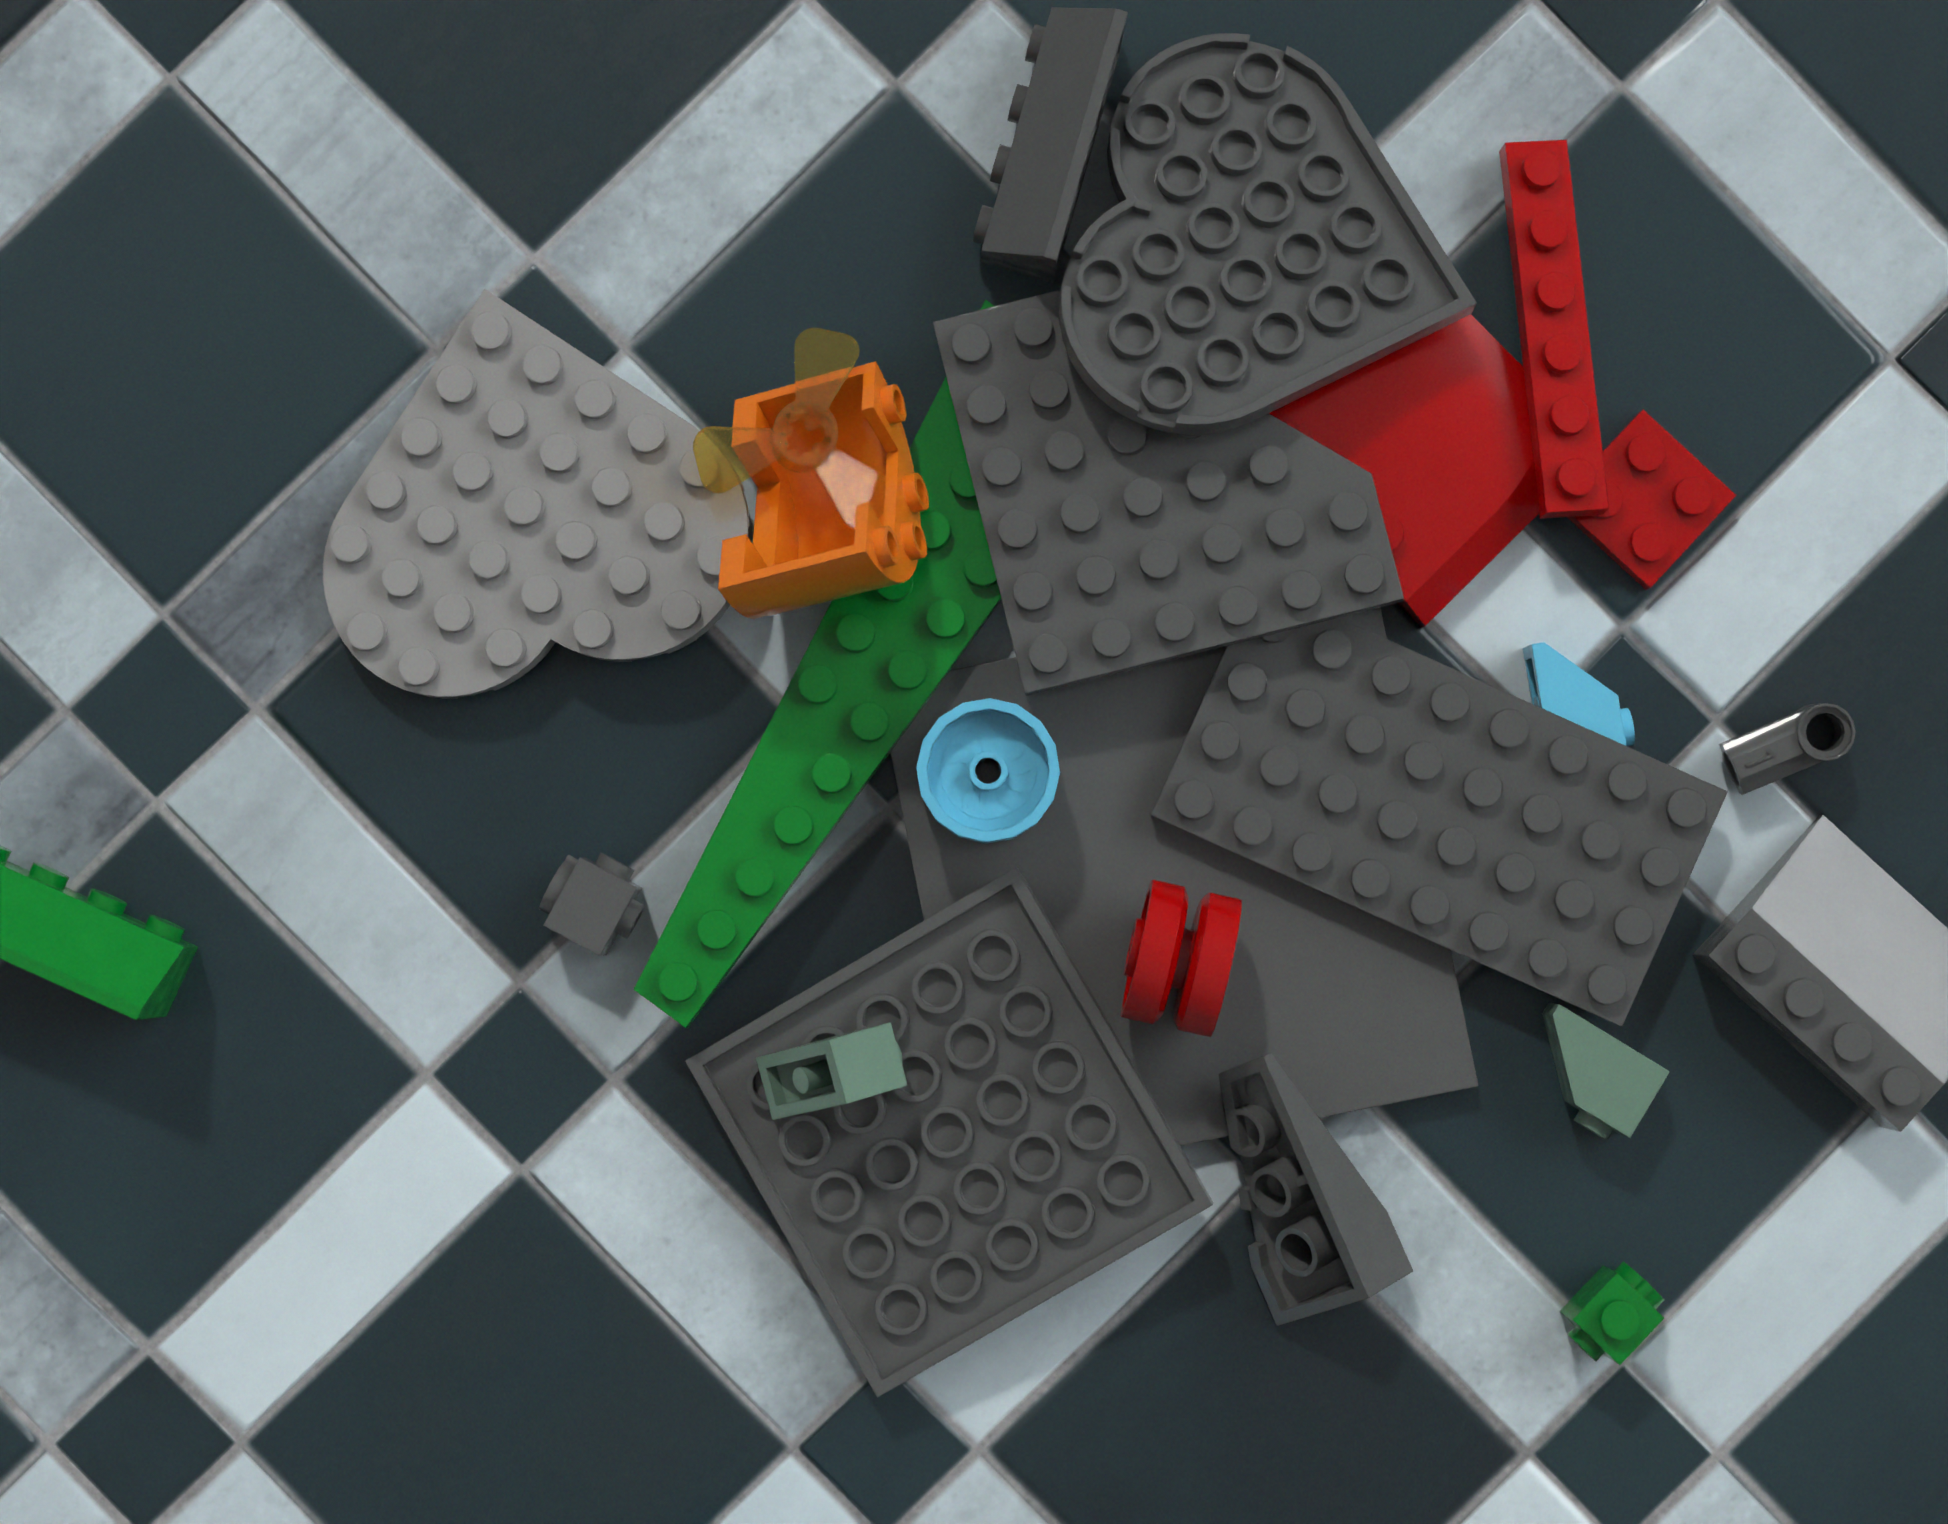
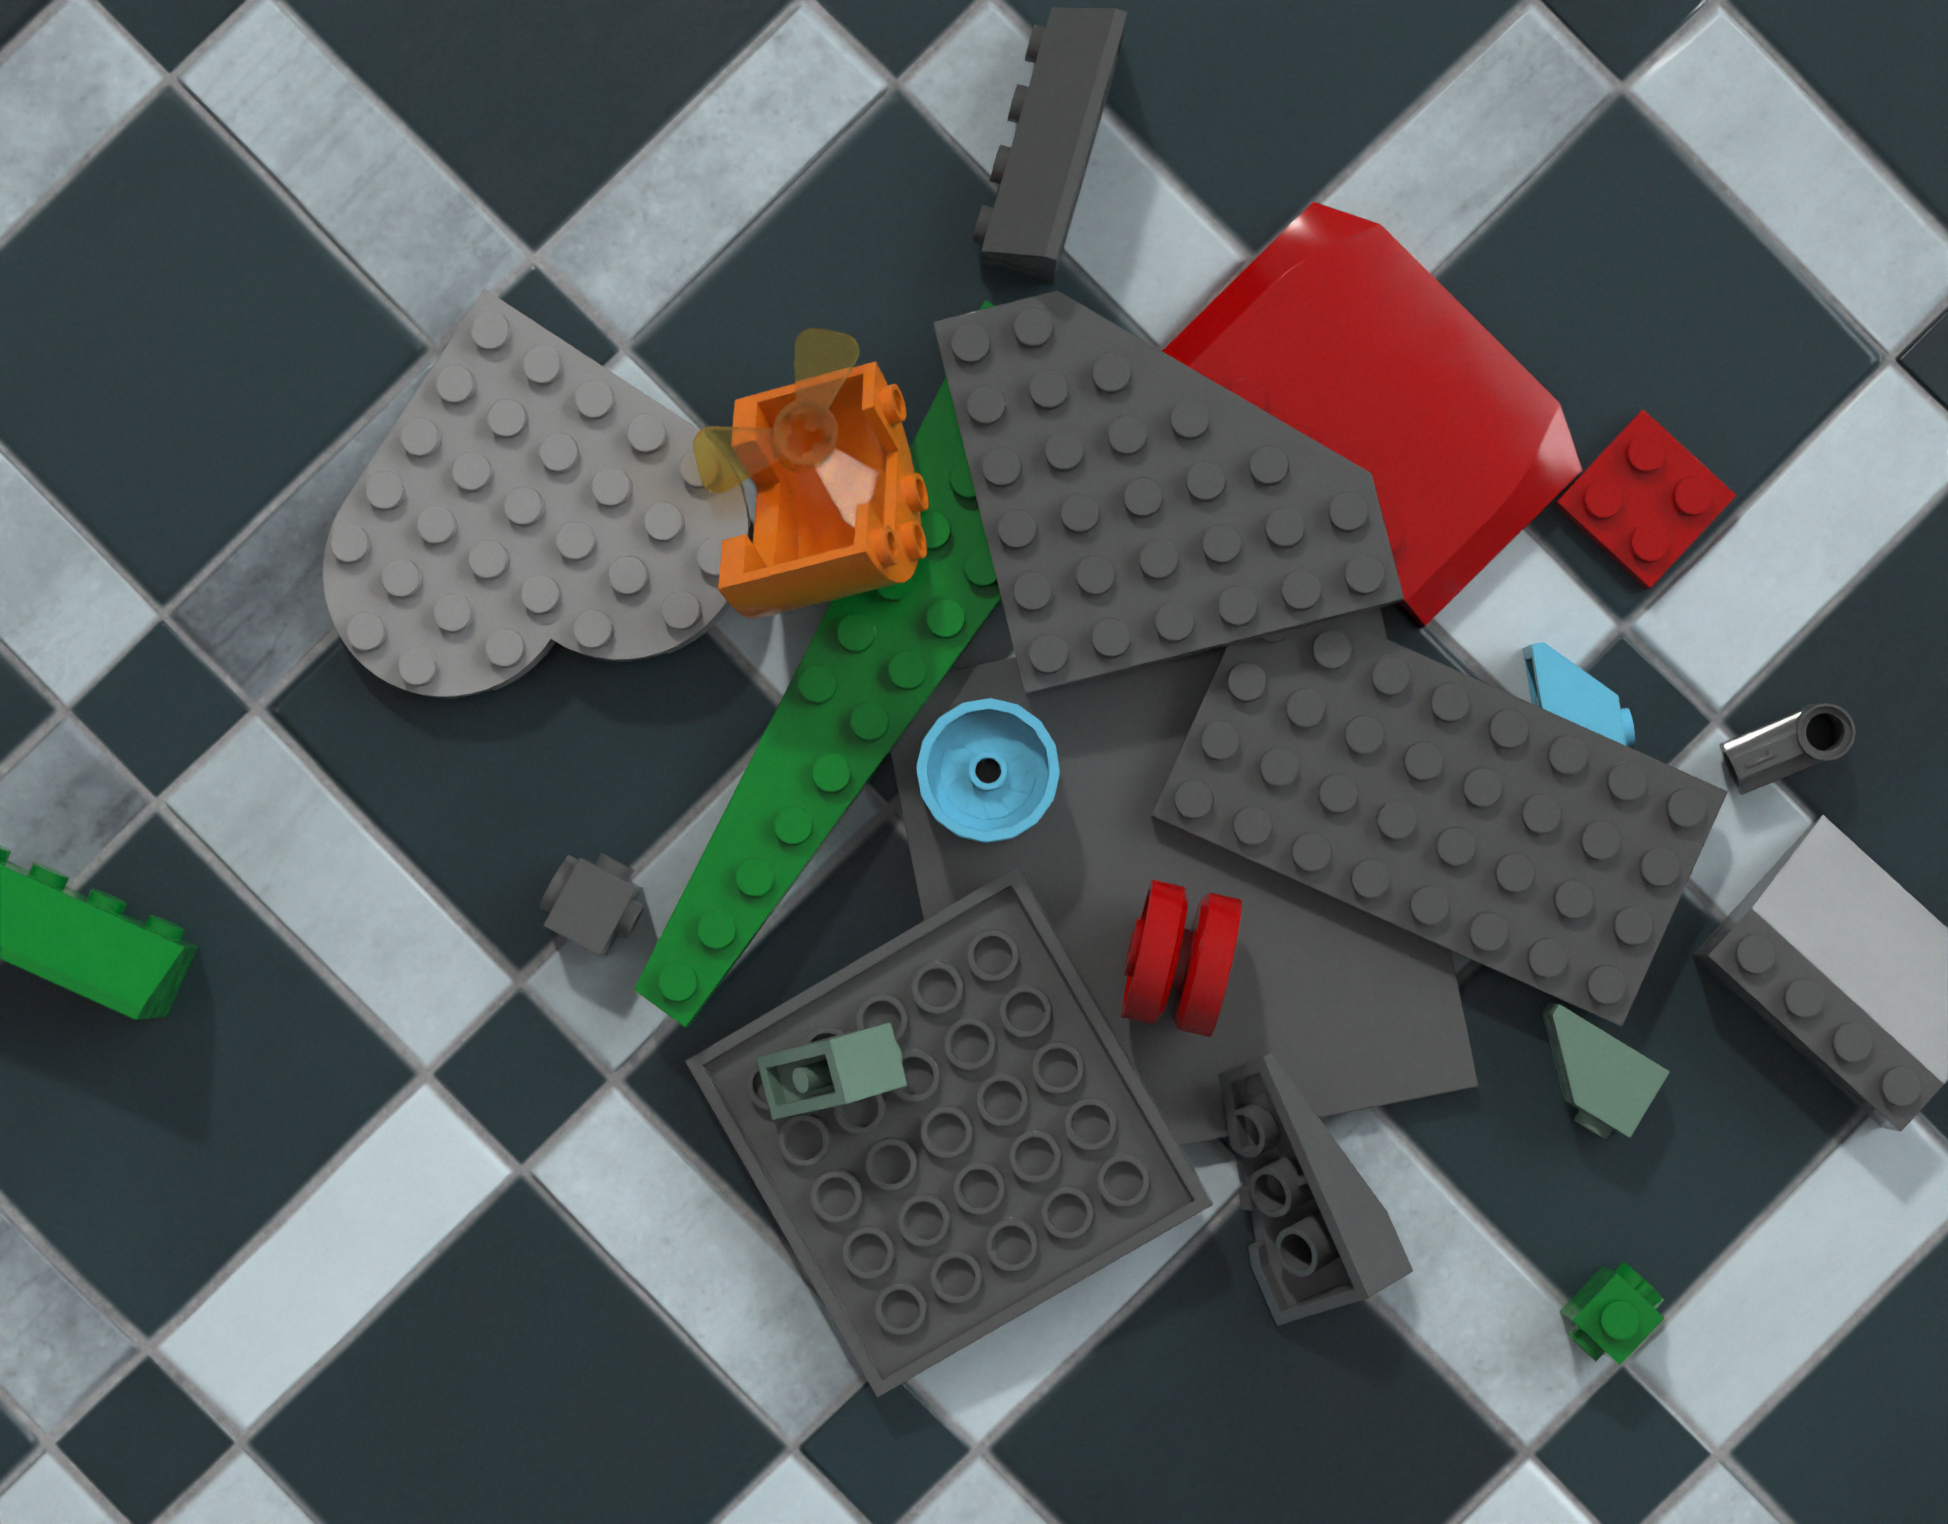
(1246, 244): dark grey plate -> none
(1553, 329): red plate -> none

